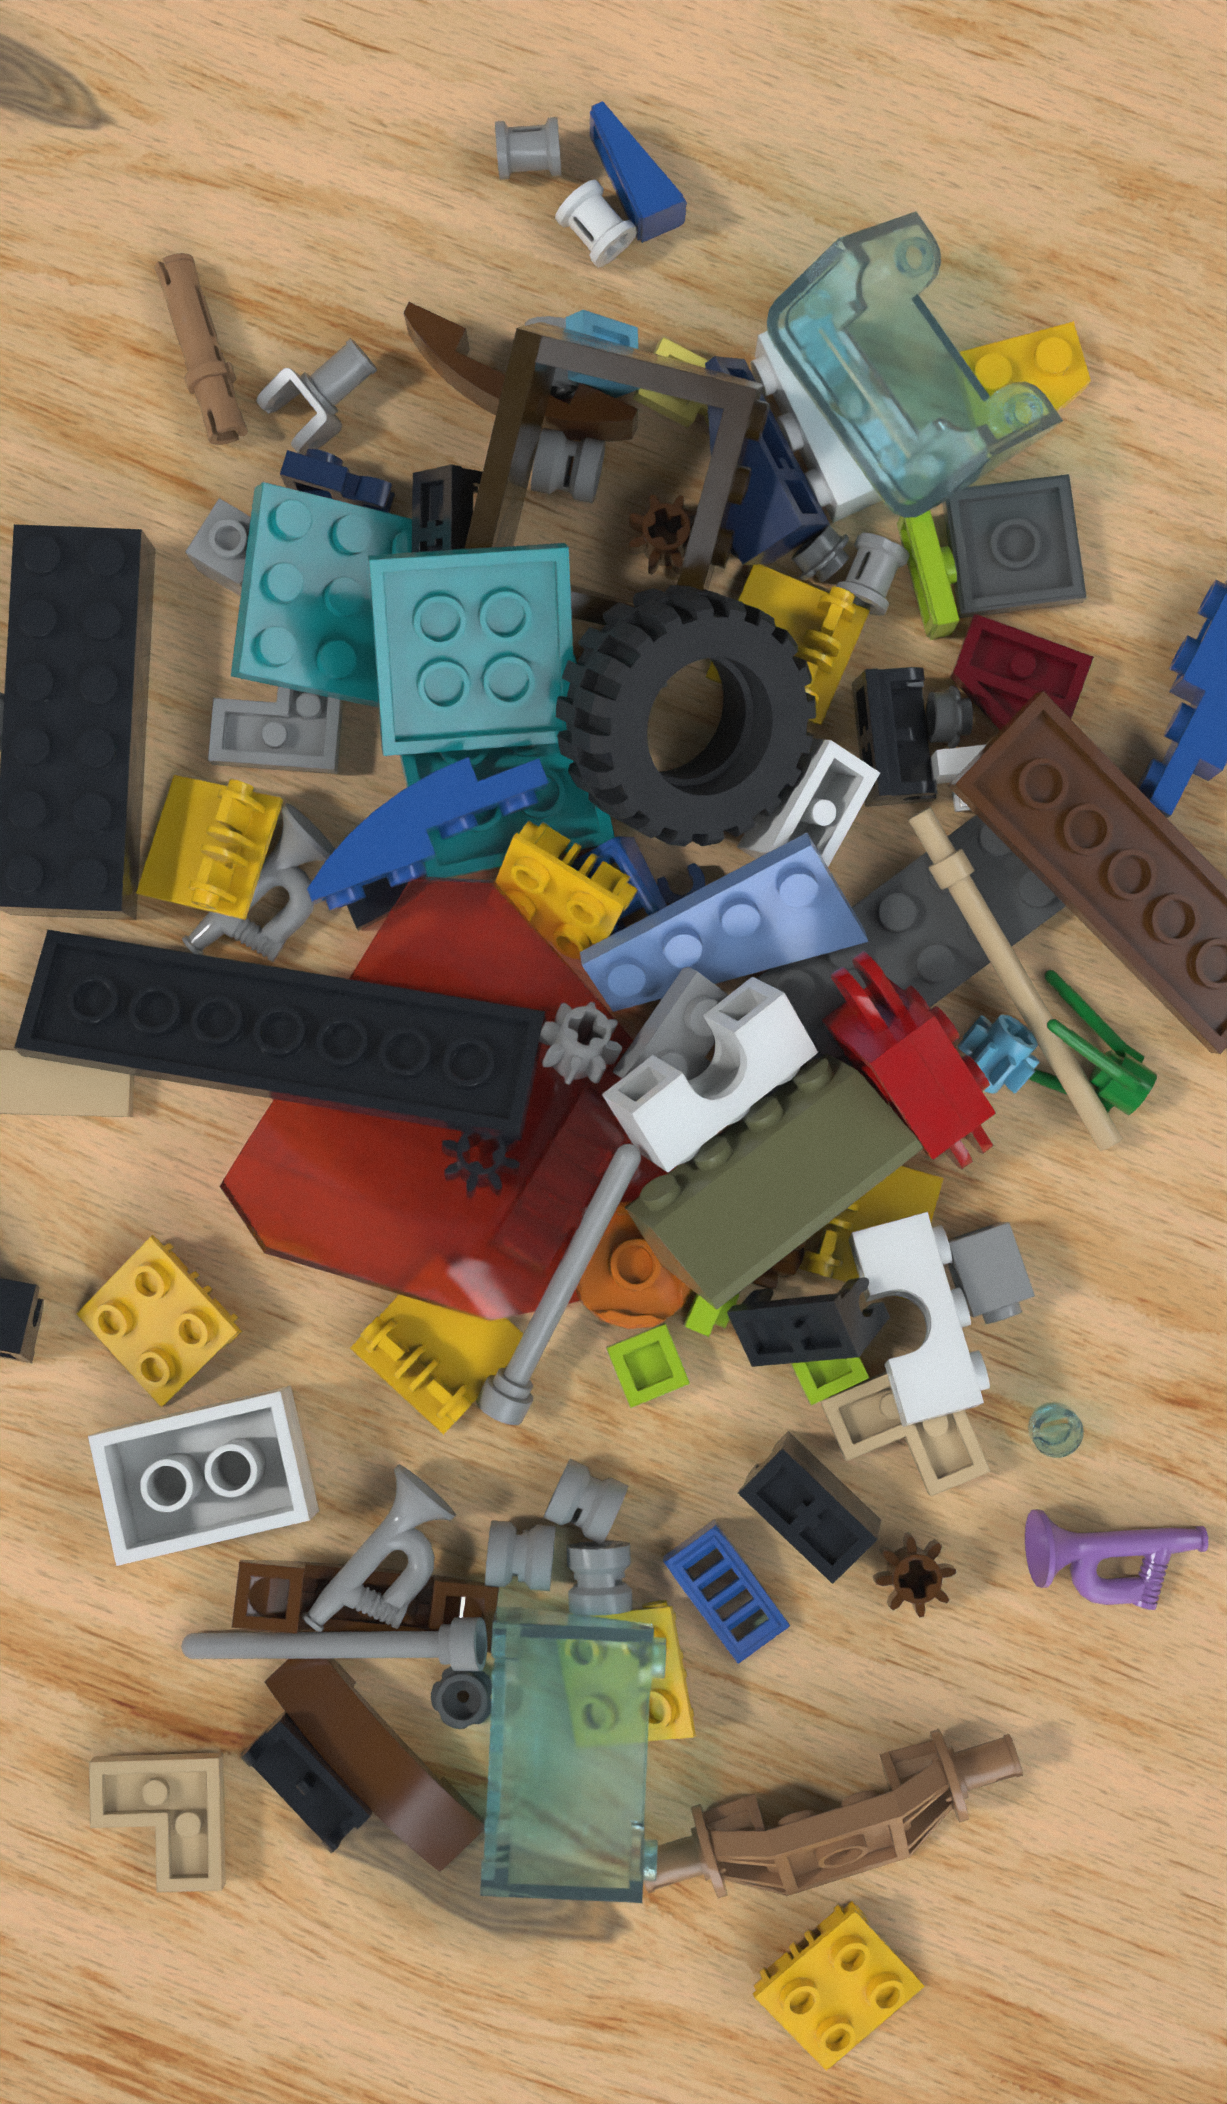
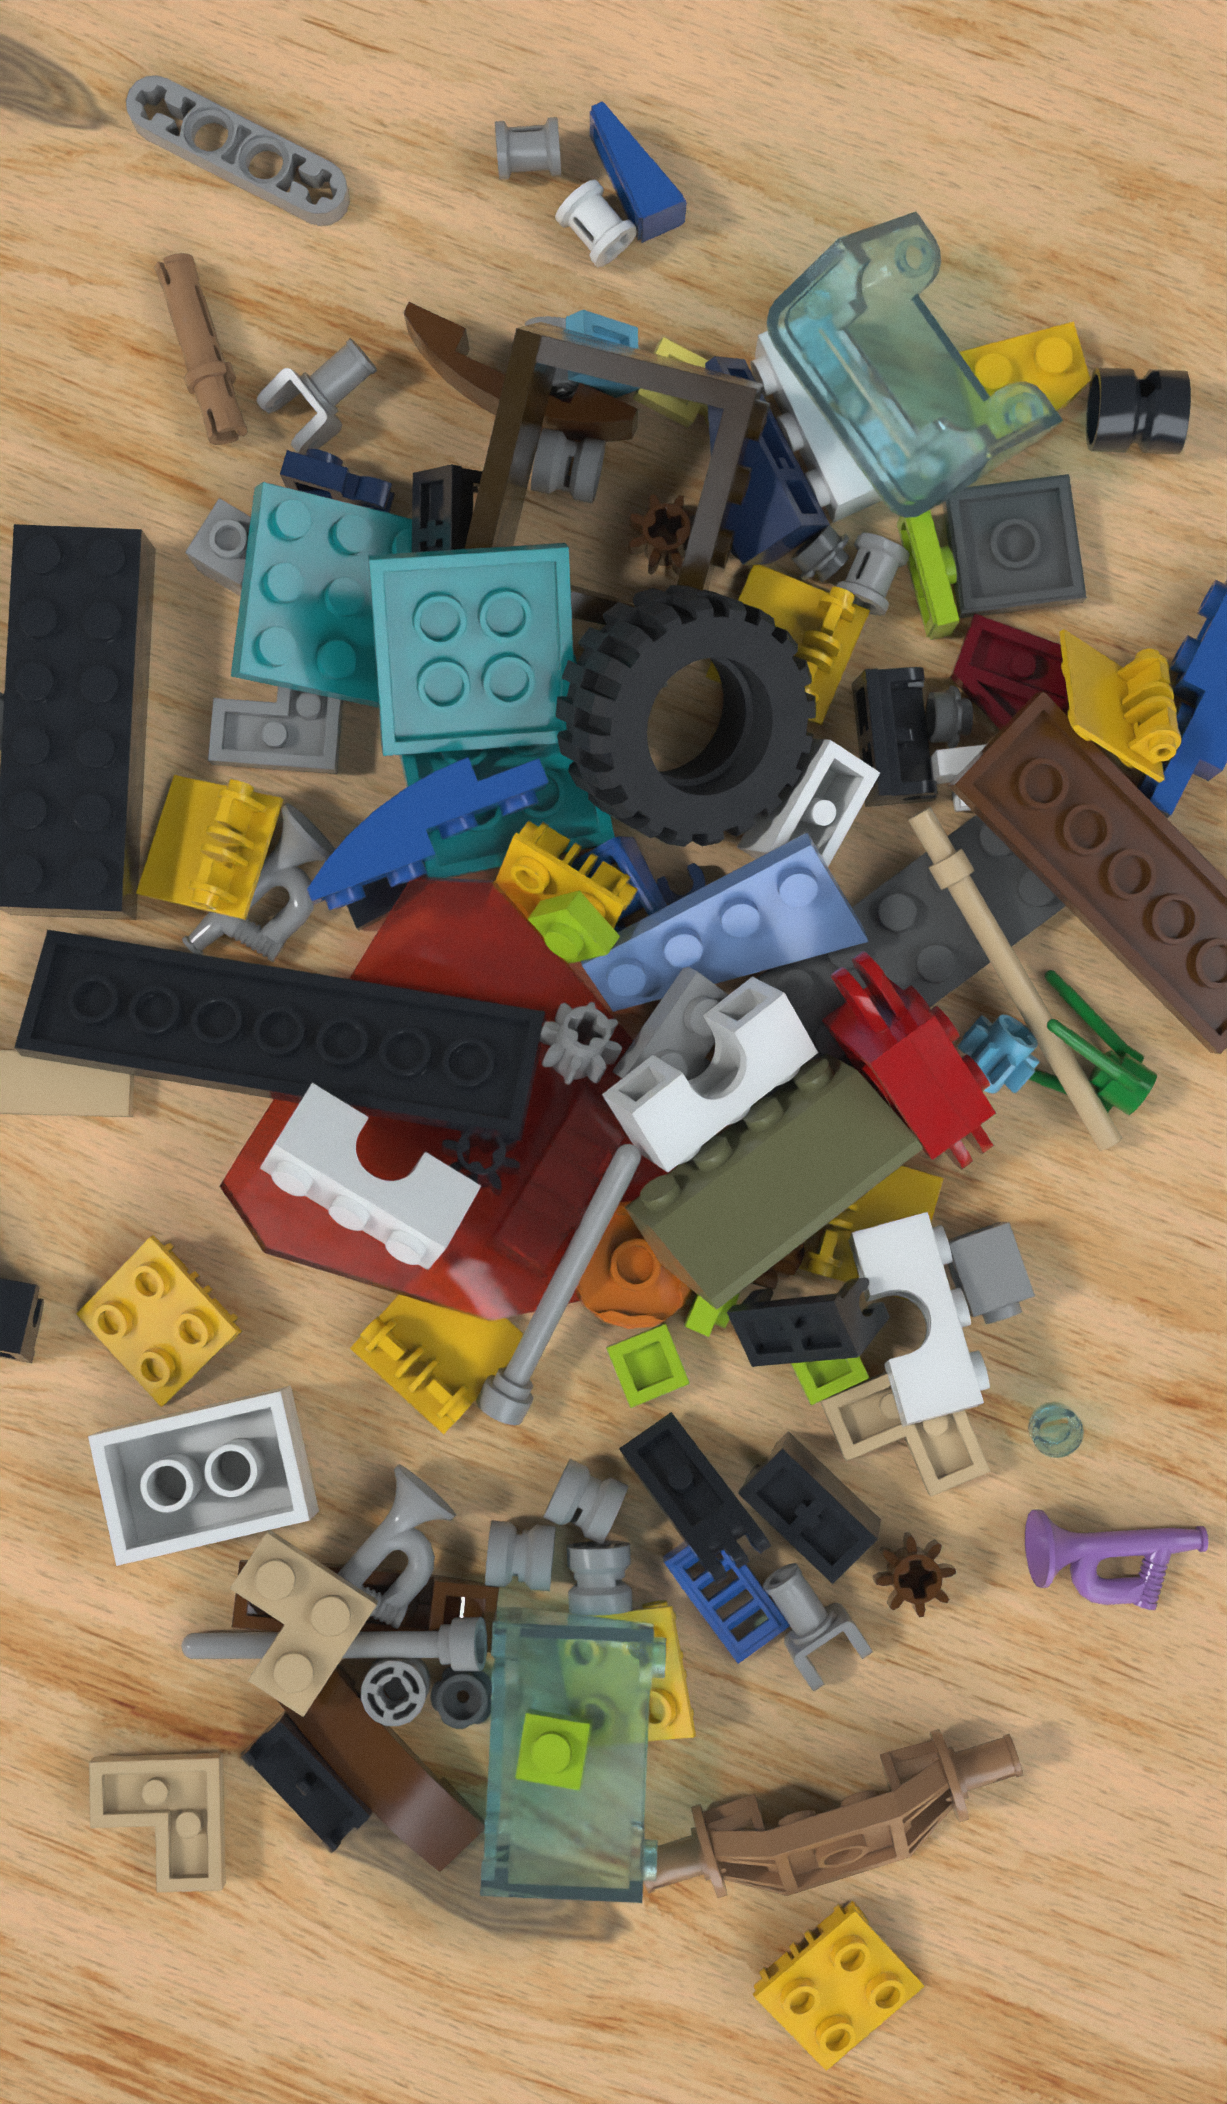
(242, 144): none -> light grey beam
(318, 1615): none -> tan plate
(320, 1161): none -> white arch
(397, 1678): none -> light grey wheel
(553, 1749): none -> lime plate
(573, 927): none -> lime plate
(692, 1495): none -> black hinge
(809, 1620): none -> light grey piece
(1122, 707): none -> yellow hinge
(1137, 410): none -> black wheel

